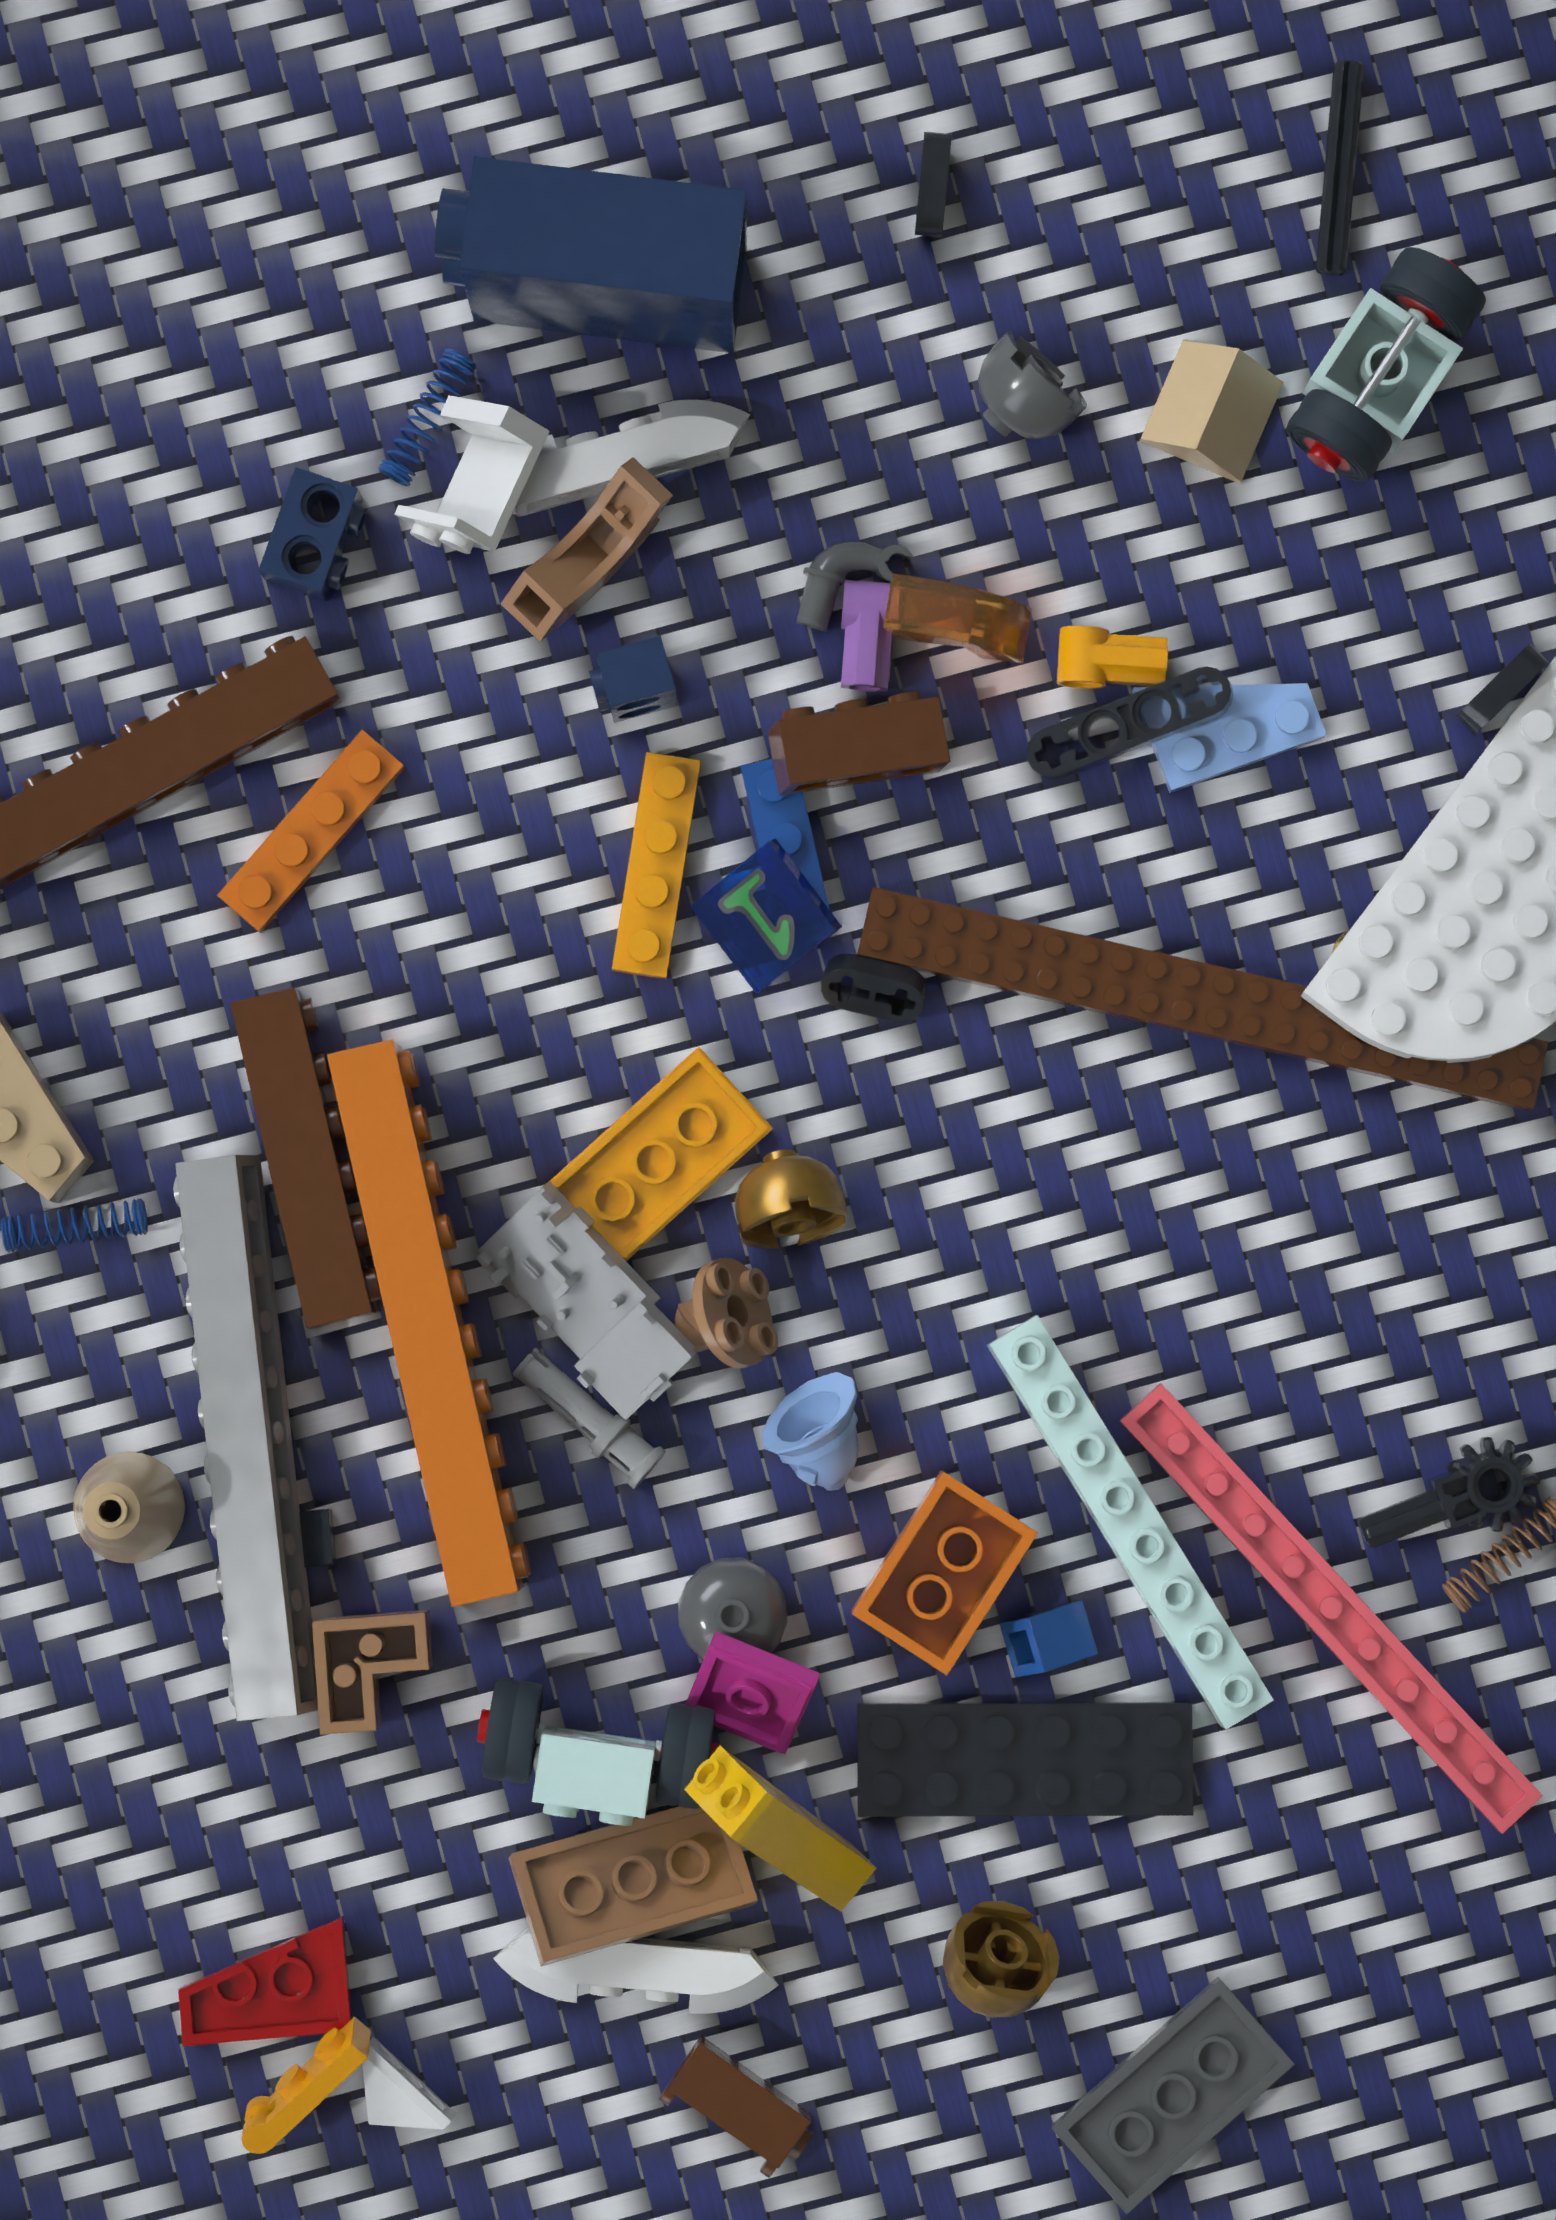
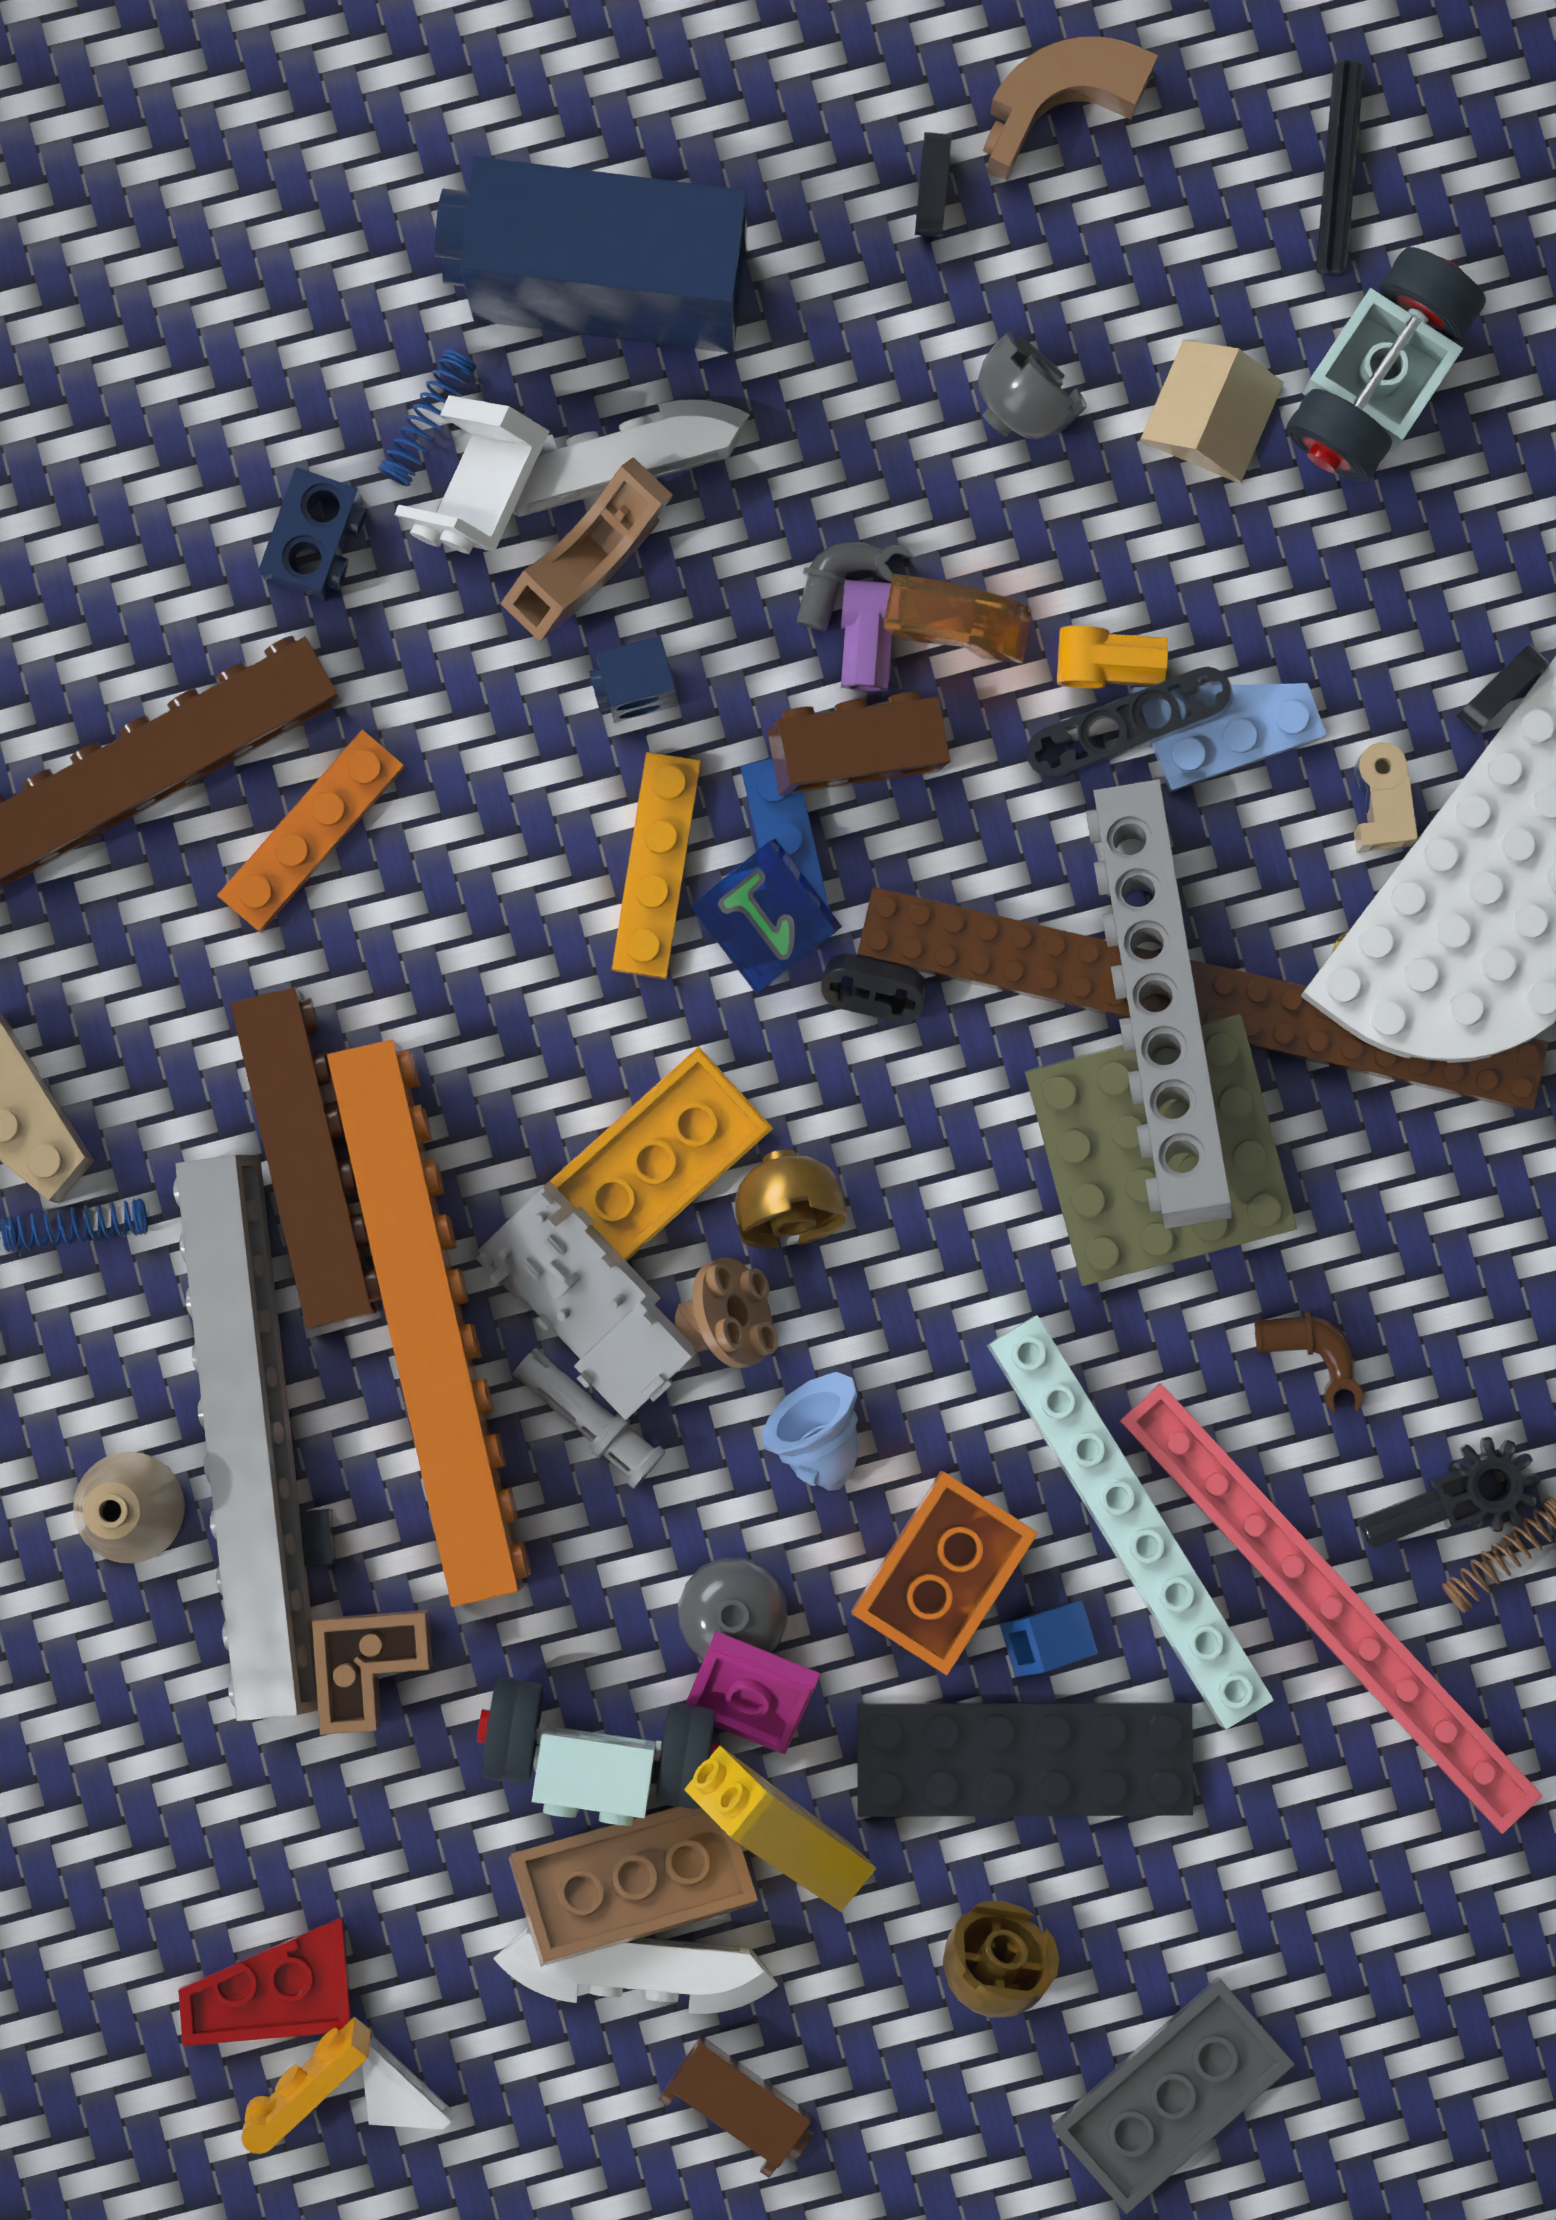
(1067, 71): none -> medium nougat arch
(1099, 1168): none -> olive plate
(1139, 814): none -> light grey brick
(1318, 1337): none -> reddish brown piece
(1385, 781): none -> tan leg

